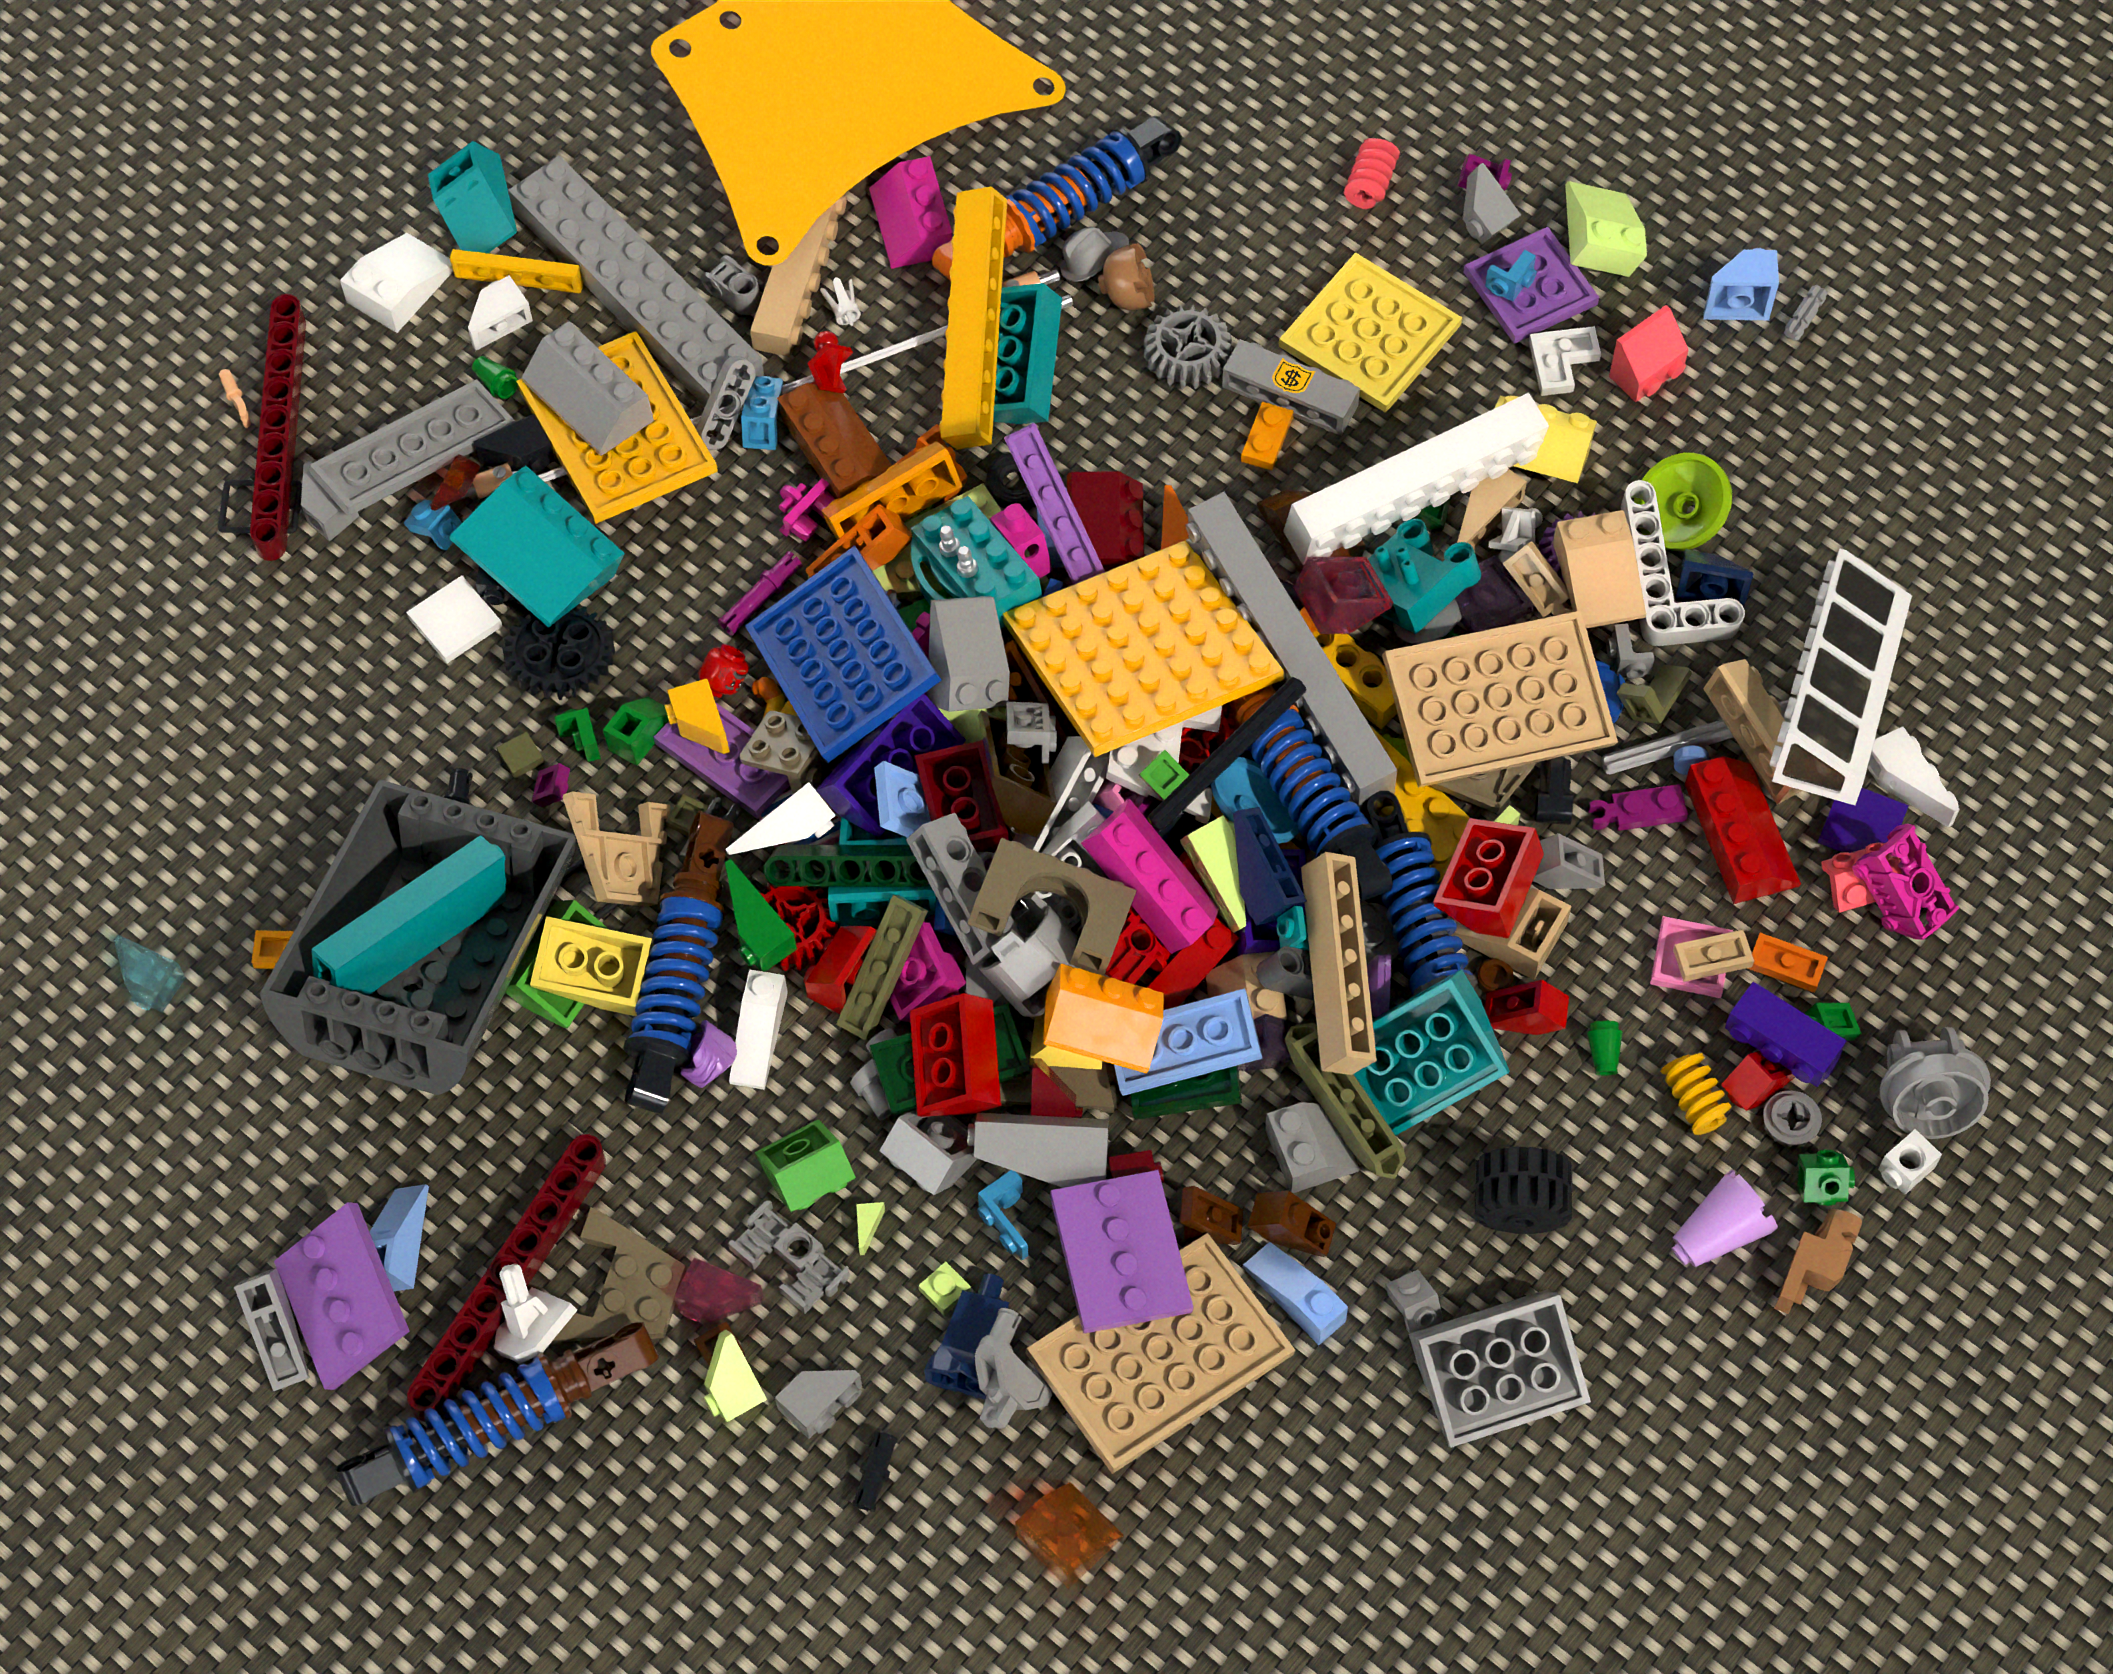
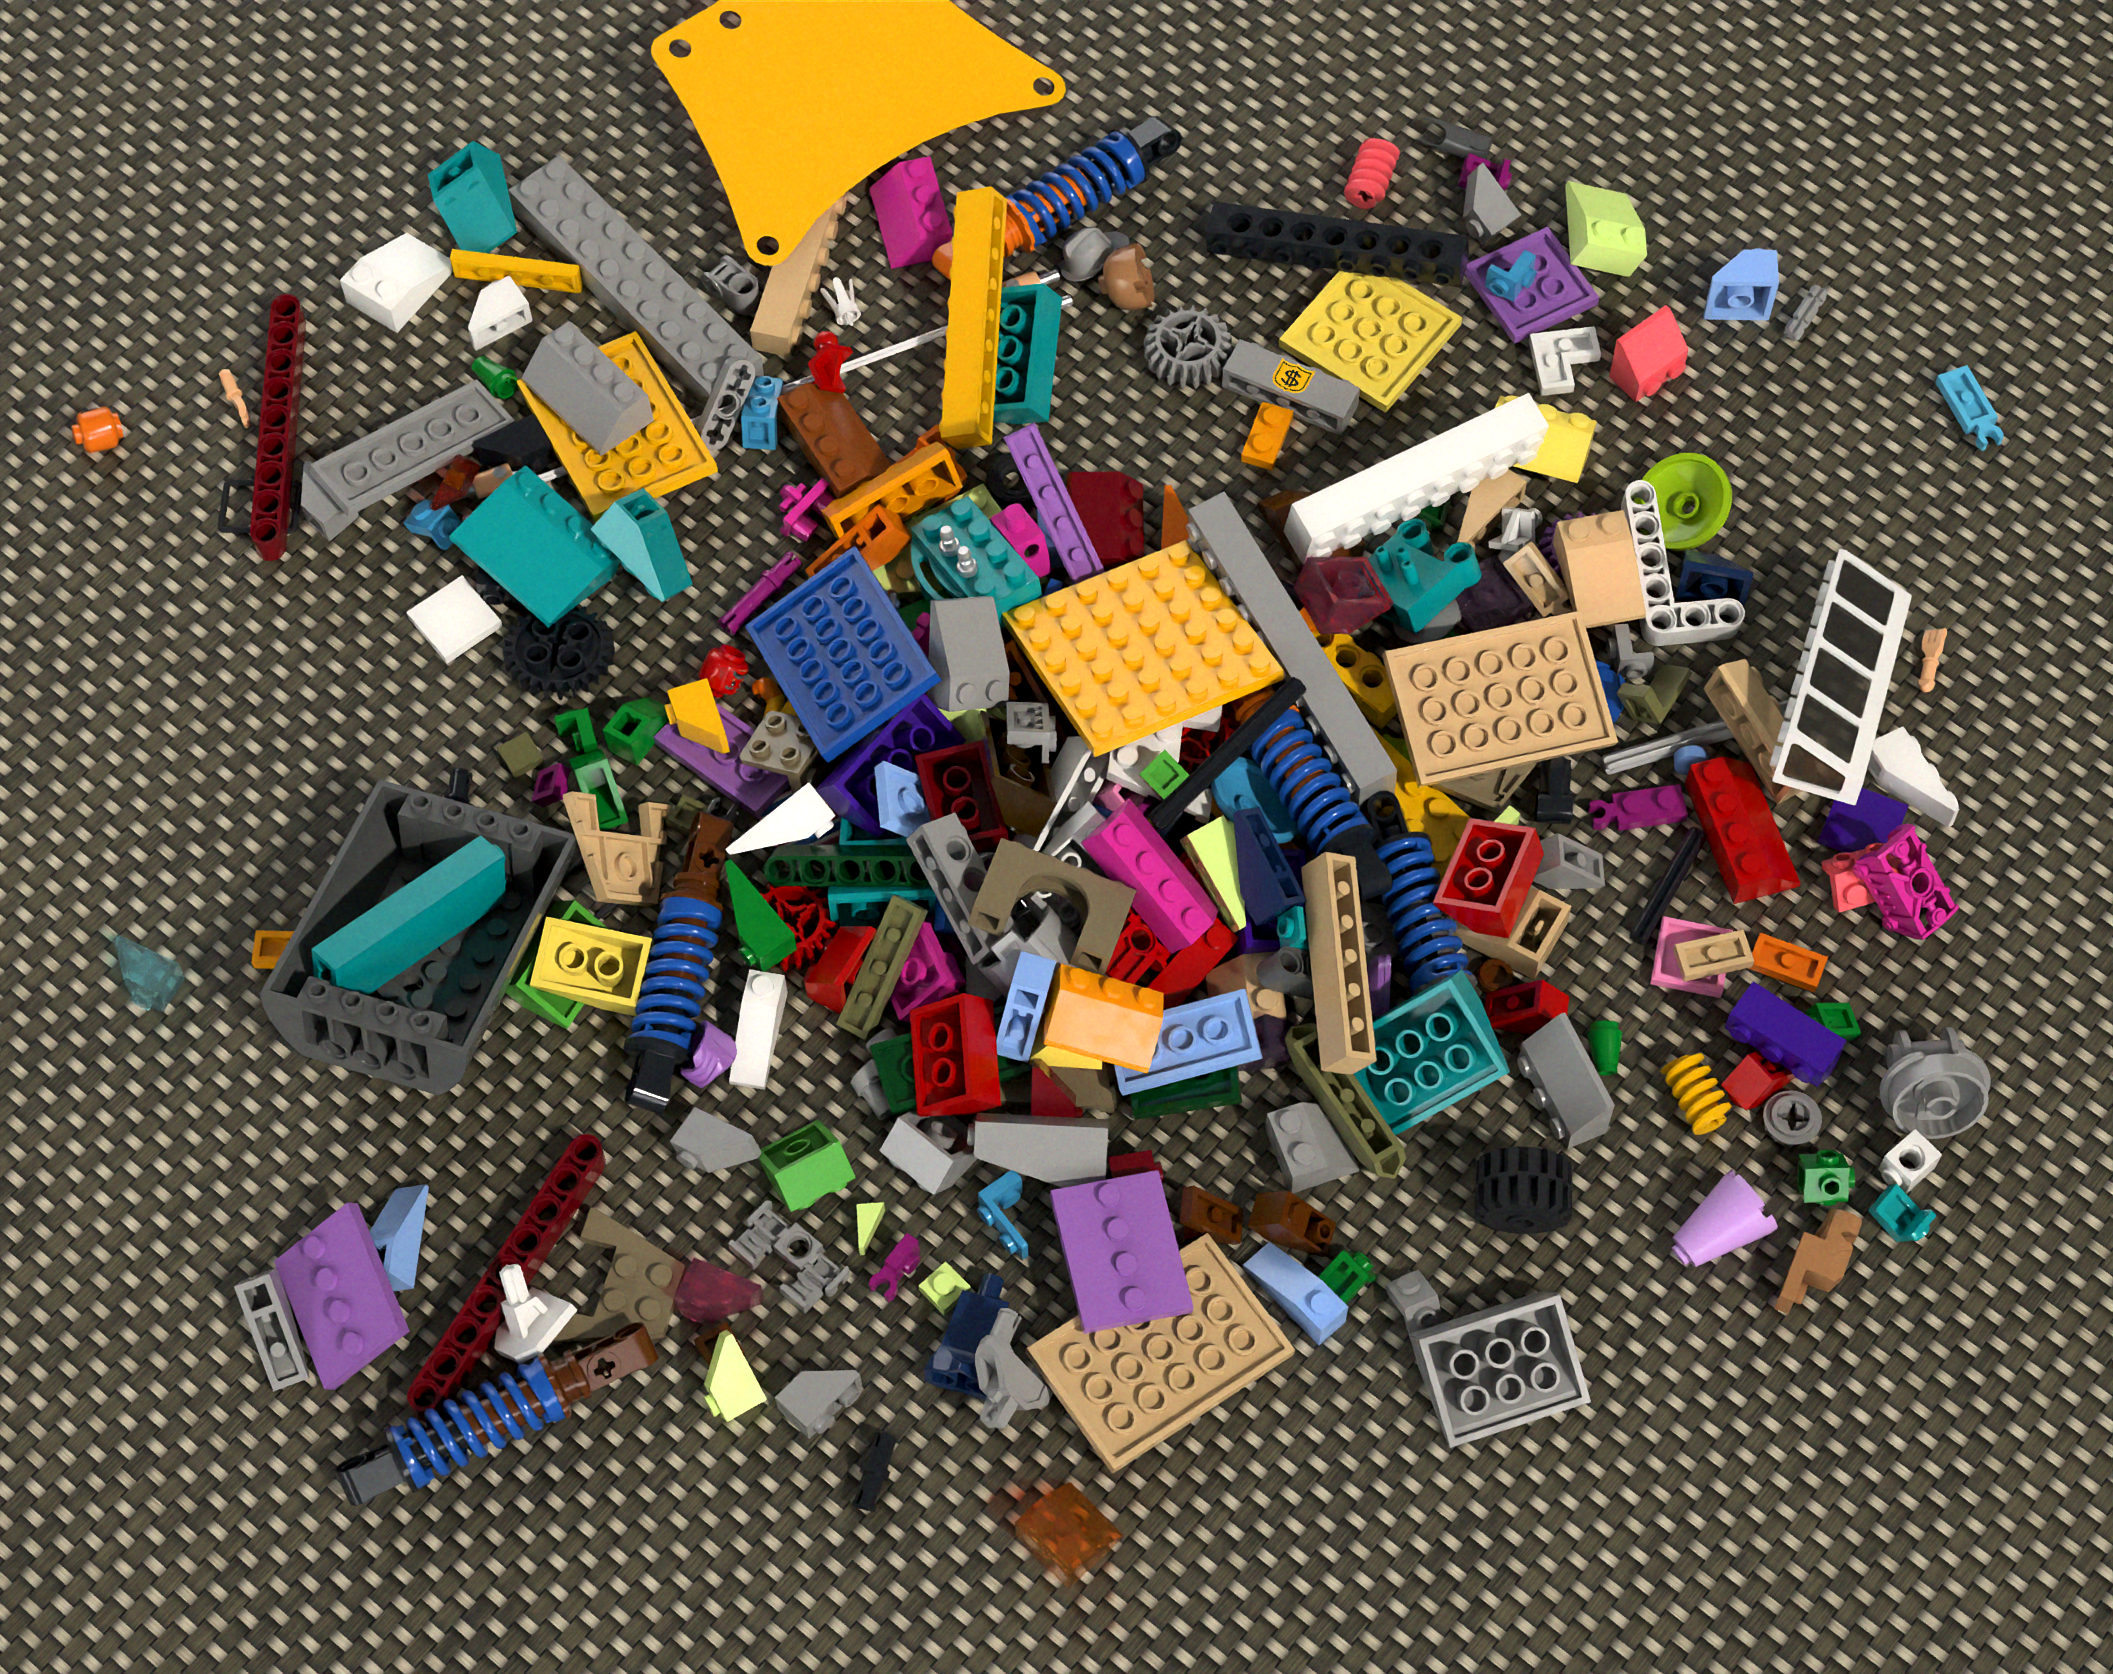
(97, 429): none -> orange head
(595, 777): none -> green slope
(646, 544): none -> teal slope
(712, 1143): none -> light grey slope
(900, 1261): none -> magenta plate
(1024, 1006): none -> light blue slope
(1337, 244): none -> black brick
(1348, 1274): none -> green bracket
(1460, 141): none -> dark grey piece
(1566, 1082): none -> light grey slope
(1668, 885): none -> black axle
(1901, 1215): none -> teal bracket
(1932, 646): none -> light nougat piece
(1970, 405): none -> medium azure plate

